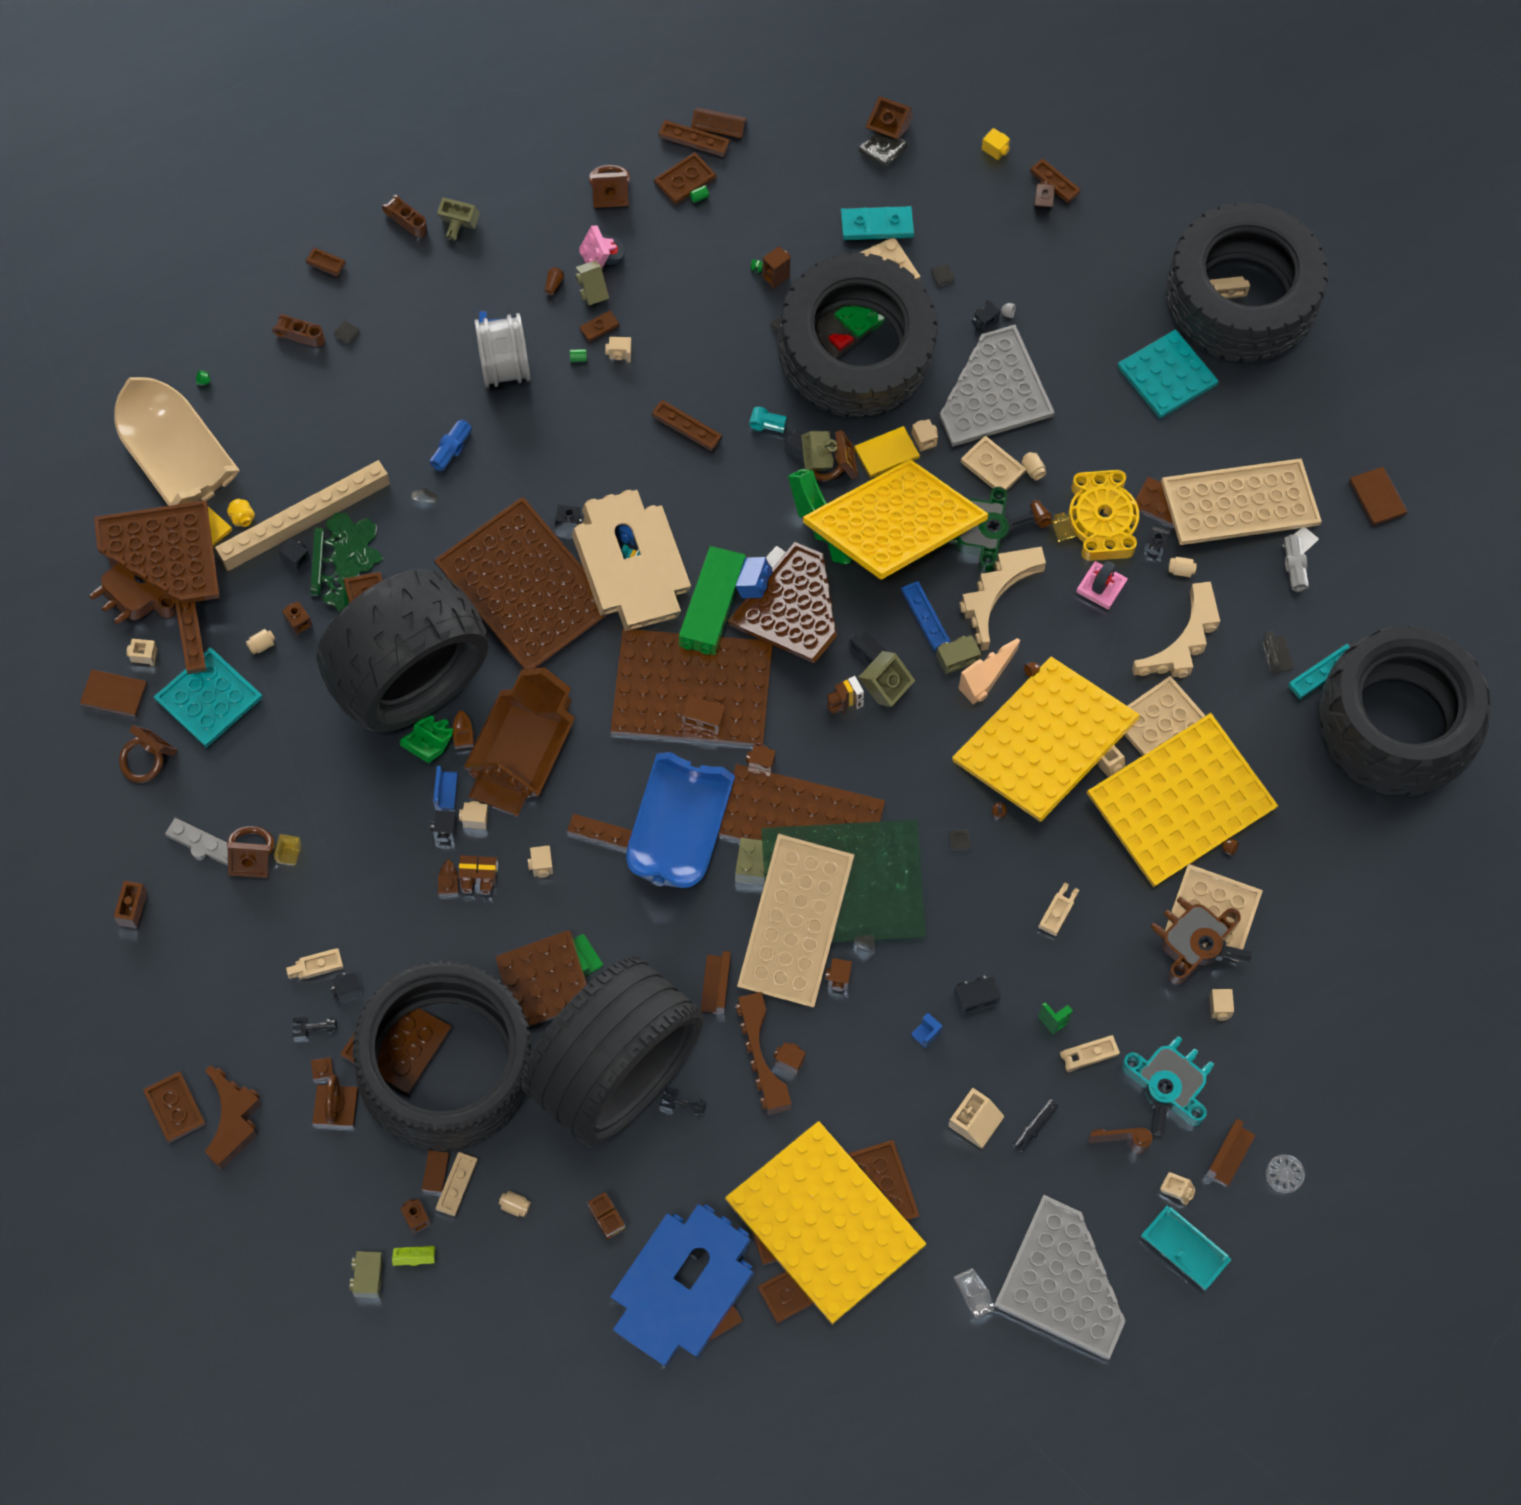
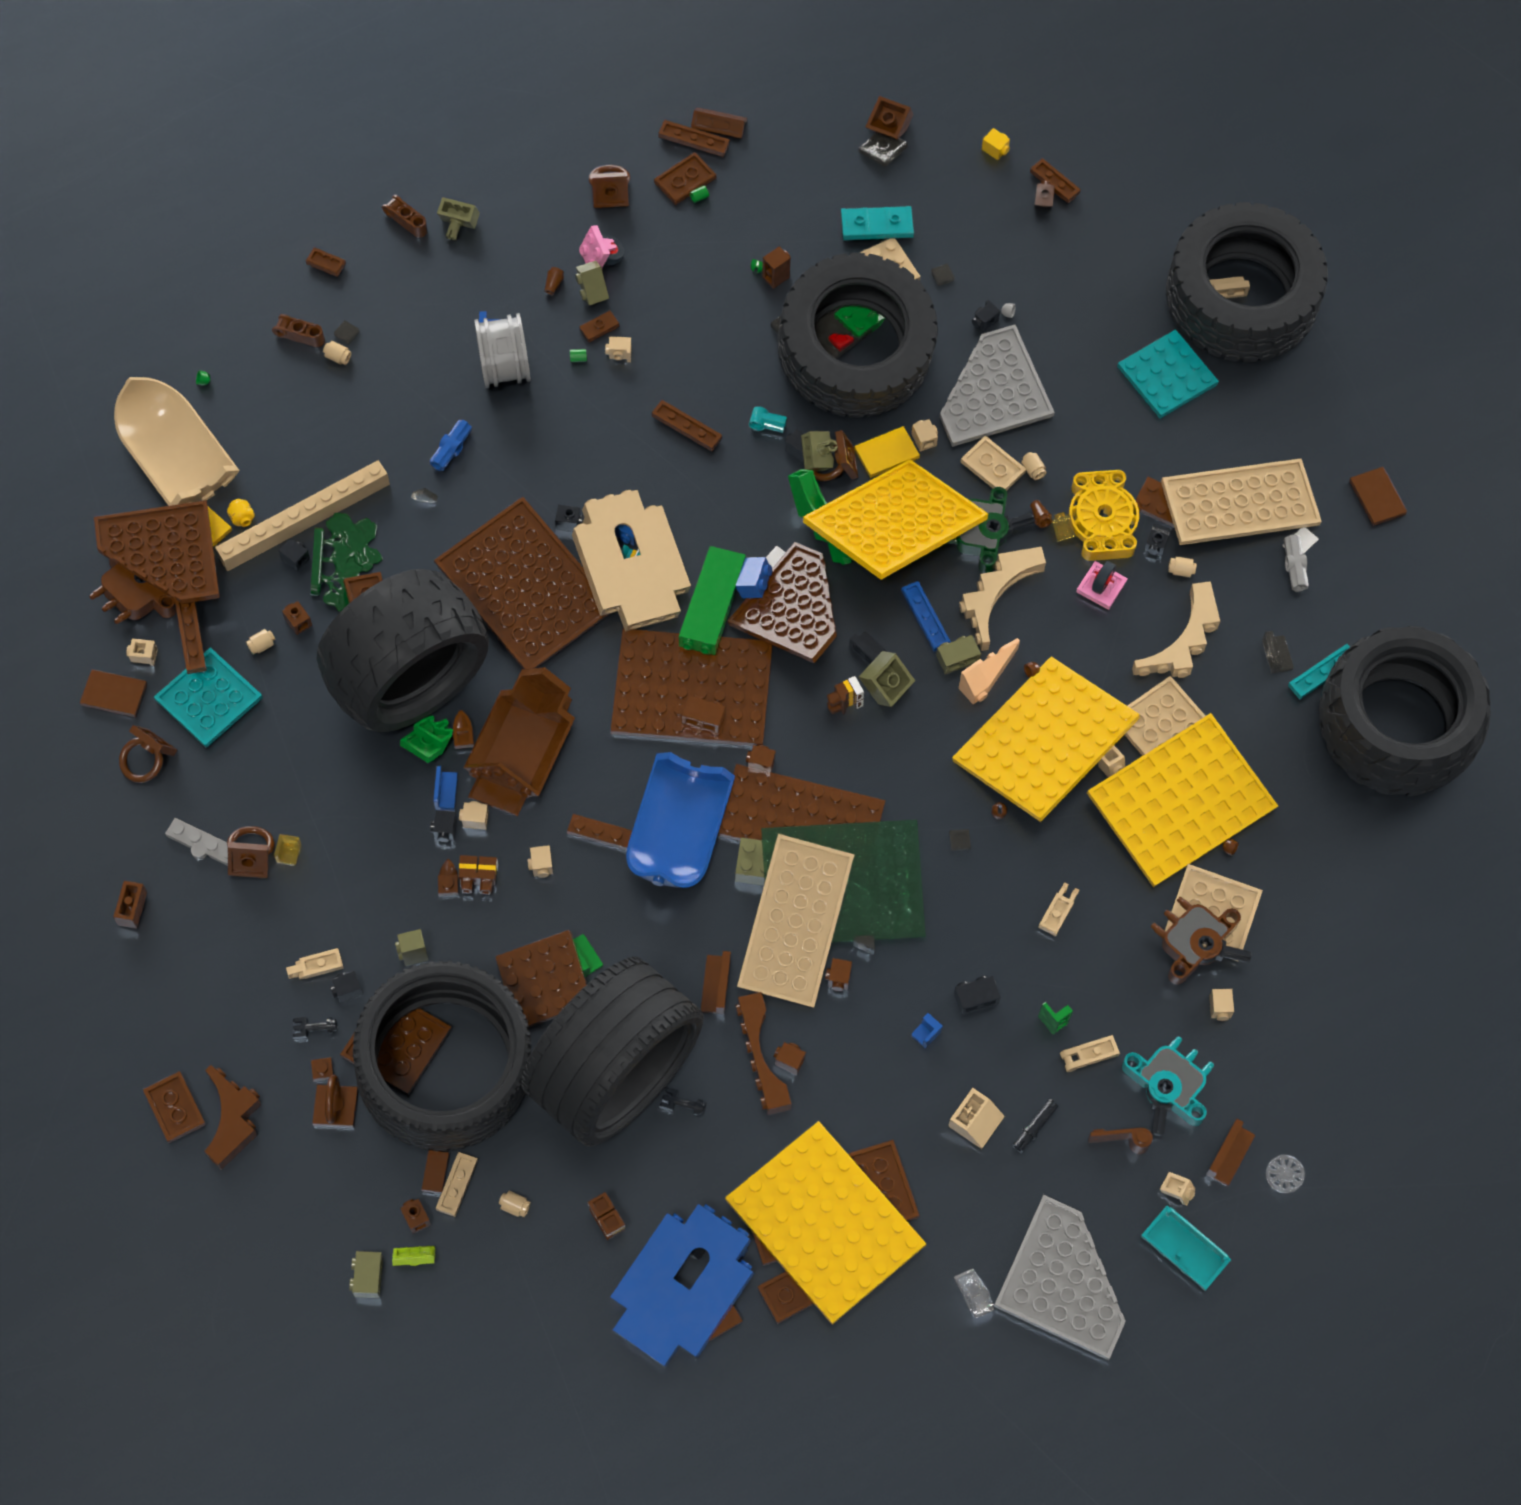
(337, 353): none -> tan brick
(411, 947): none -> olive brick

